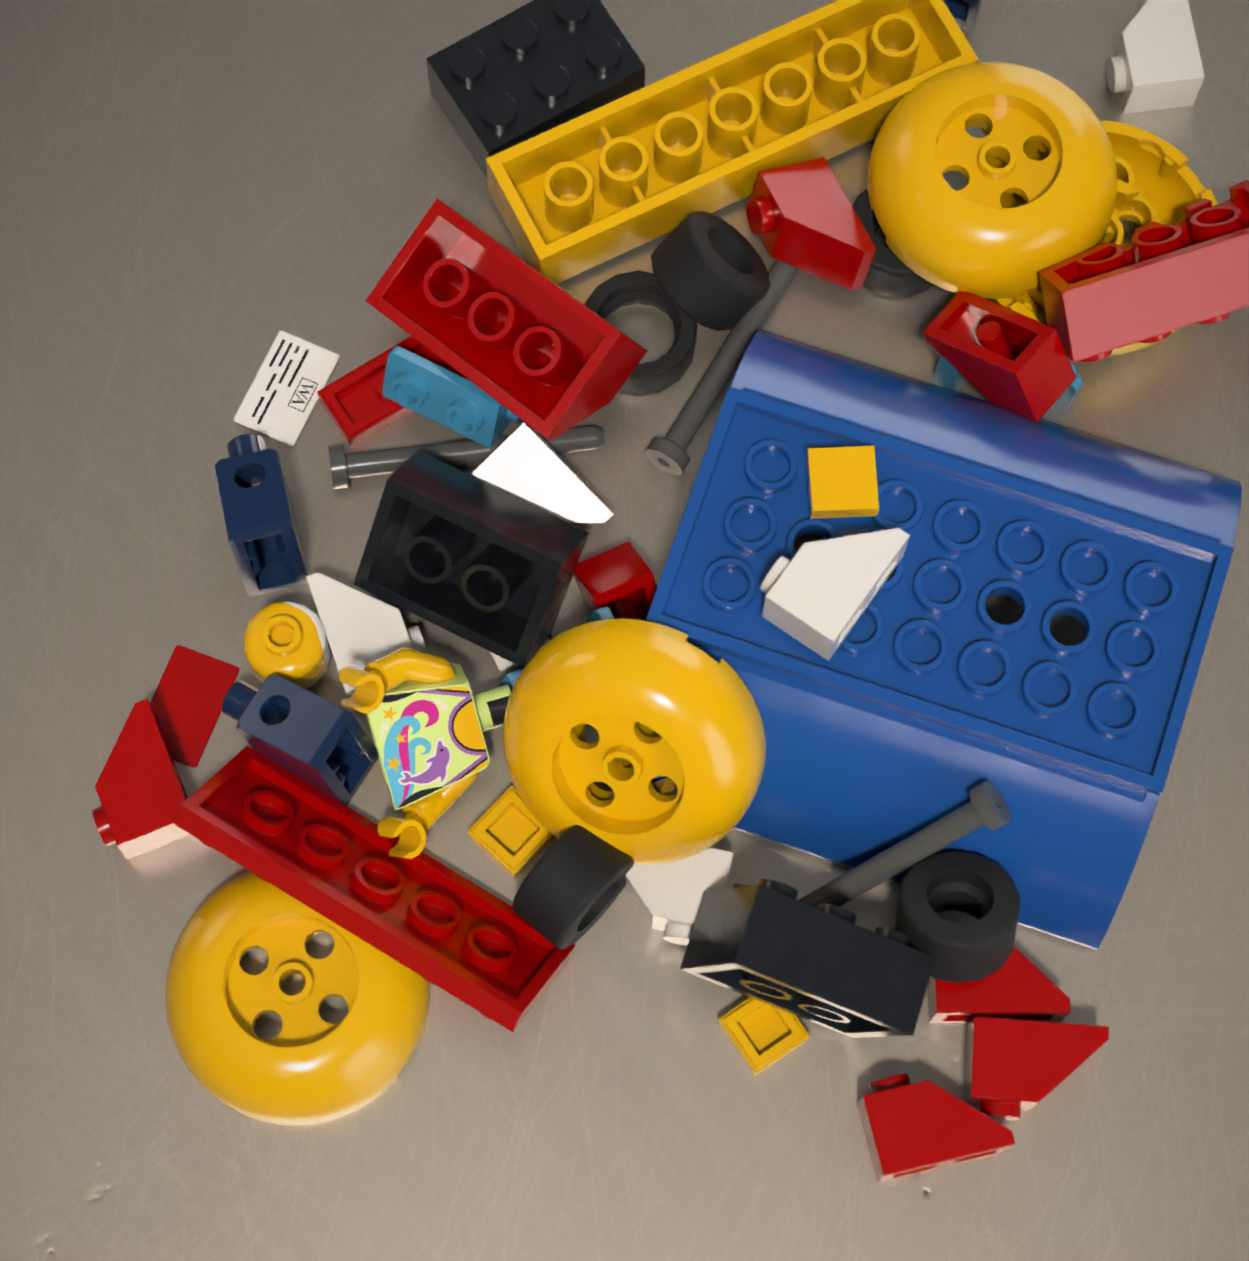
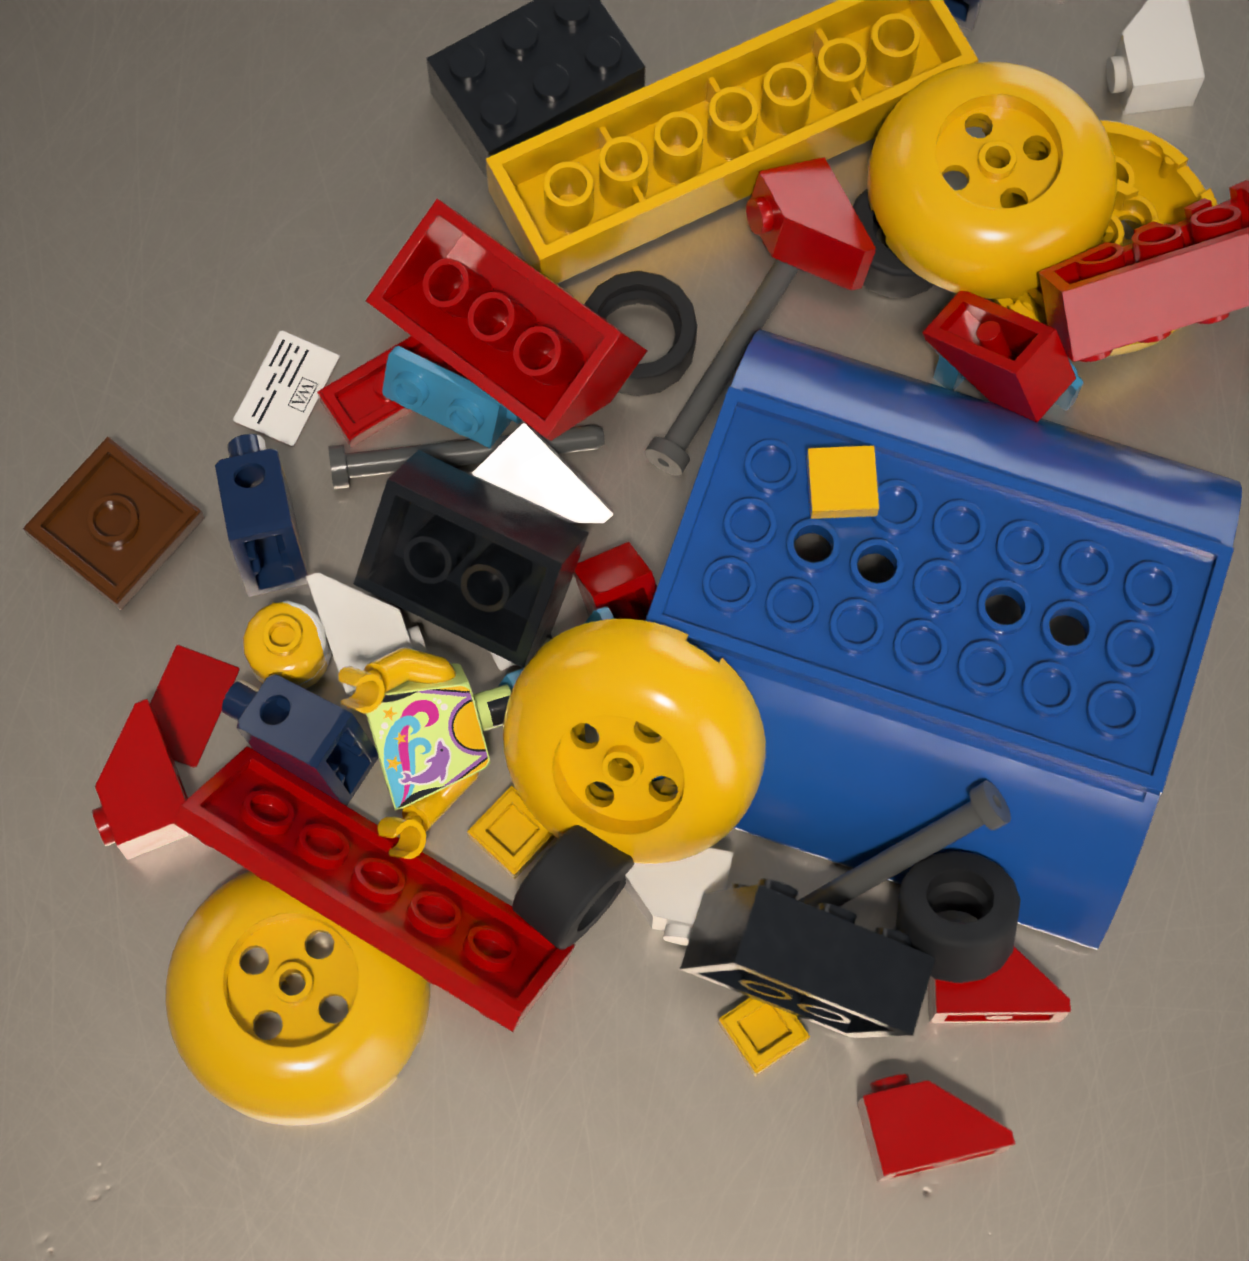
(114, 523): none -> reddish brown plate
(710, 271): black tyre -> none
(830, 586): white slope -> none
(1021, 1061): red slope -> none

